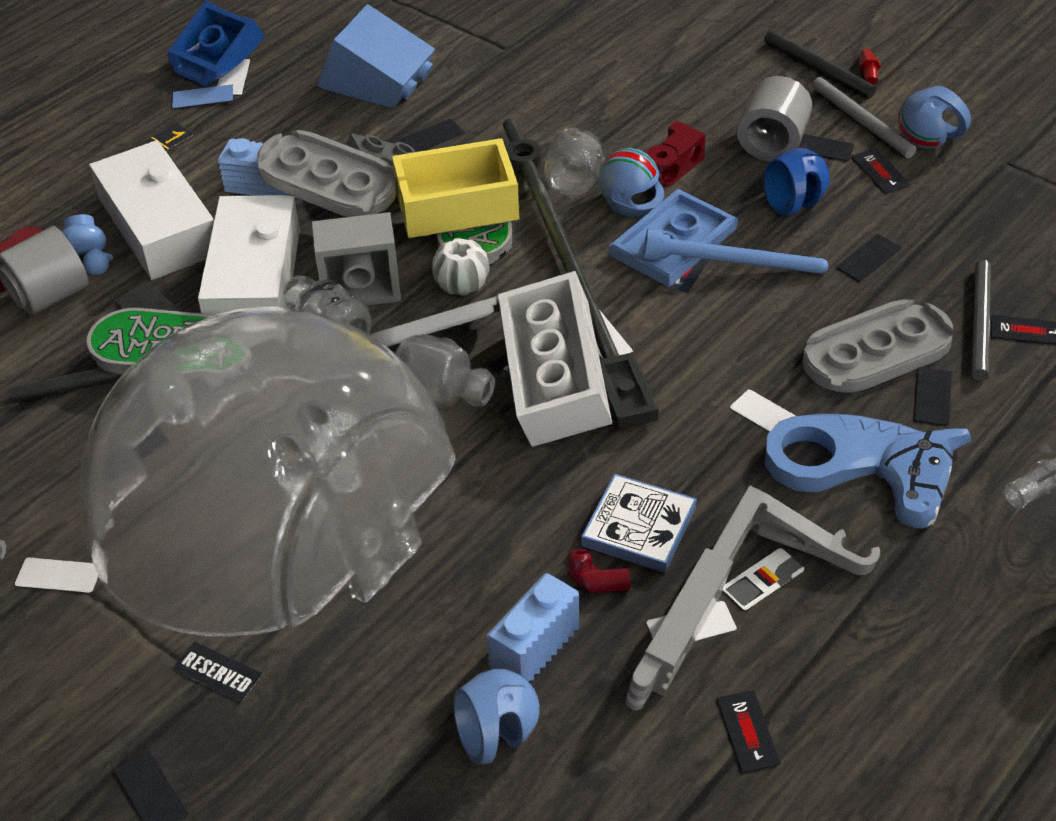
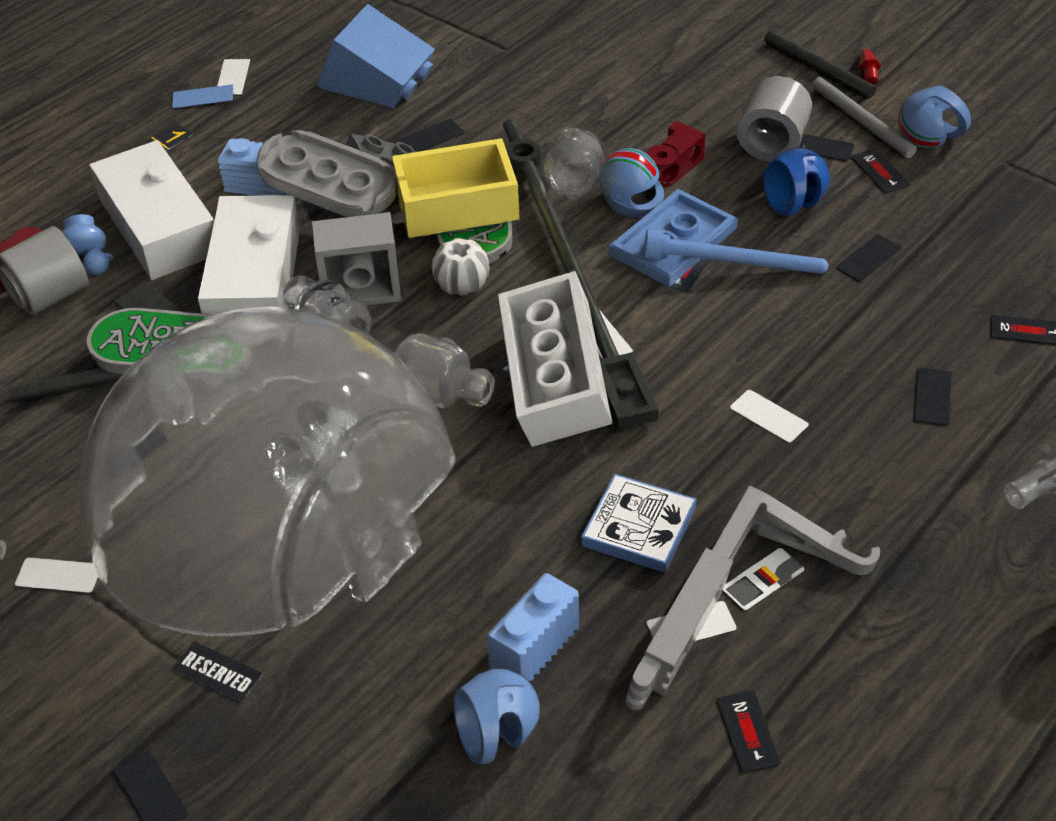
(213, 44): blue slope -> none
(438, 321): light grey tile -> none
(592, 578): dark red arm -> none
(877, 346): light grey tile -> none
(908, 459): medium blue animal -> none
(981, 321): dark grey bar -> none

